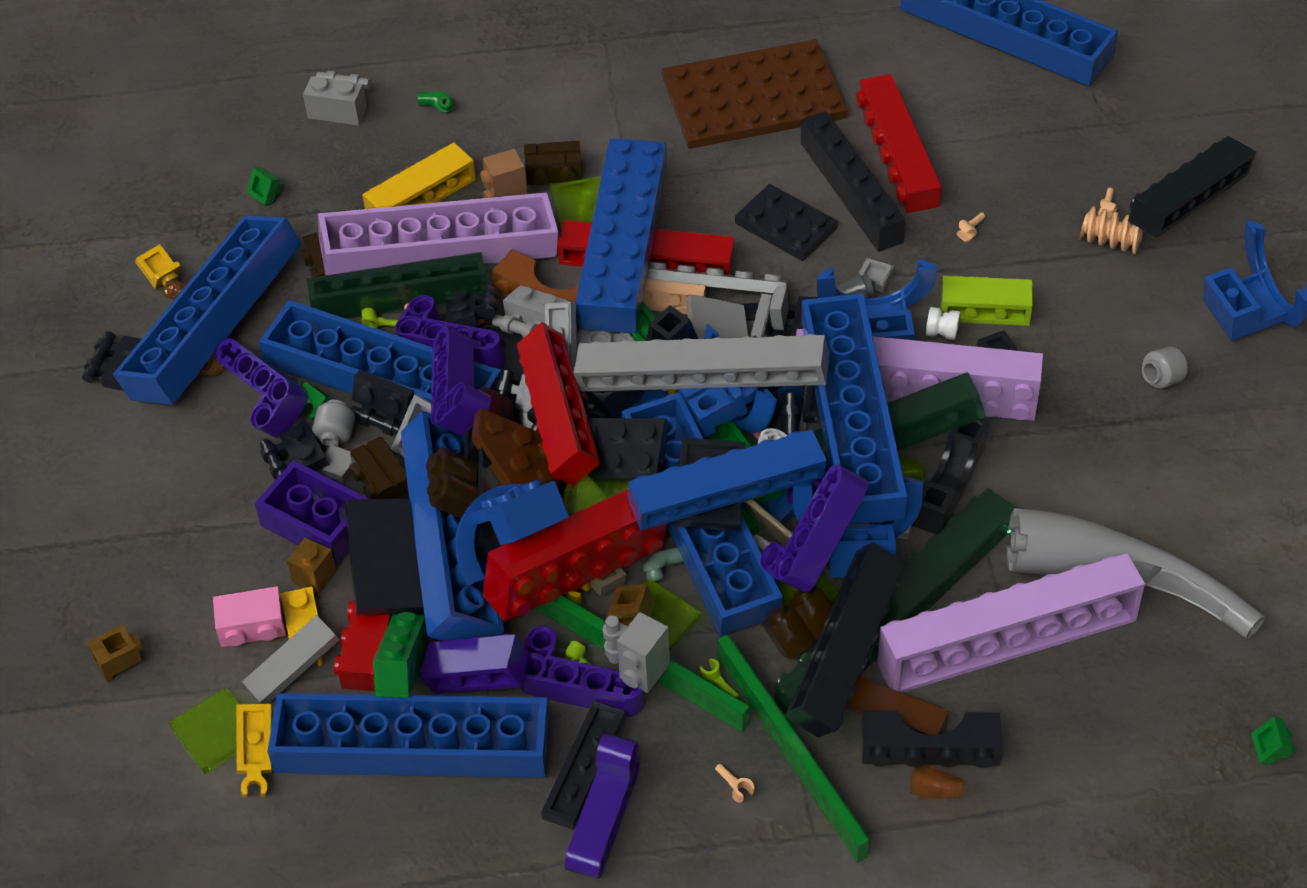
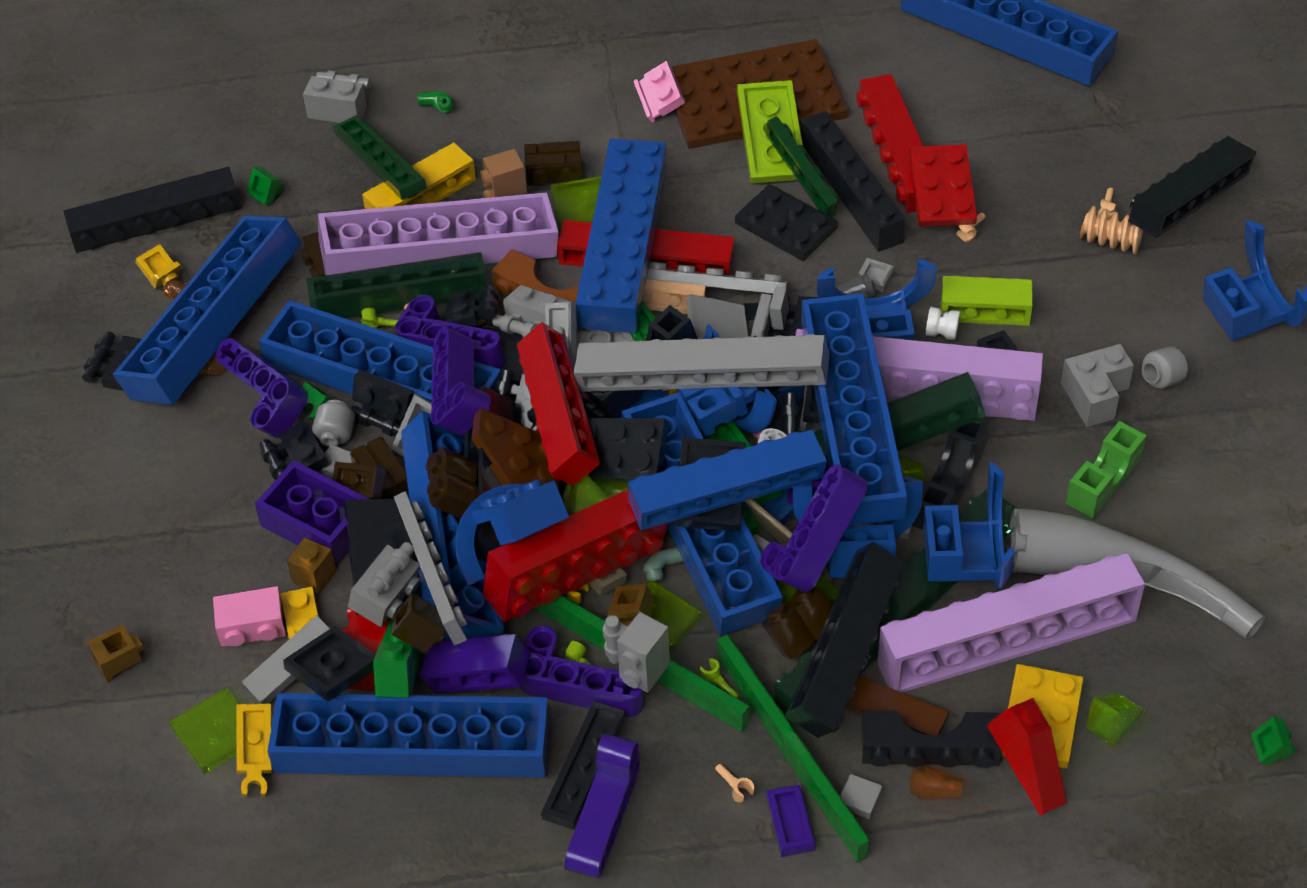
(152, 209): none -> black brick
(330, 663): none -> black plate
(360, 478): none -> dark brown plate
(380, 157): none -> dark green plate
(385, 584): none -> light grey brick
(418, 624): none -> dark brown brick
(434, 573): none -> light grey plate
(659, 91): none -> bright pink plate
(757, 105): none -> lime plate
(790, 820): none -> dark purple tile
(797, 161): none -> dark green plate
(861, 796): none -> light grey tile
(942, 185): none -> red plate
(968, 548): none -> blue piece
(1031, 752): none -> red slope
(1056, 697): none -> yellow plate
(1094, 381): none -> light grey brick
(1098, 481): none -> bright green arch
(1112, 716): none -> clear neon green slope

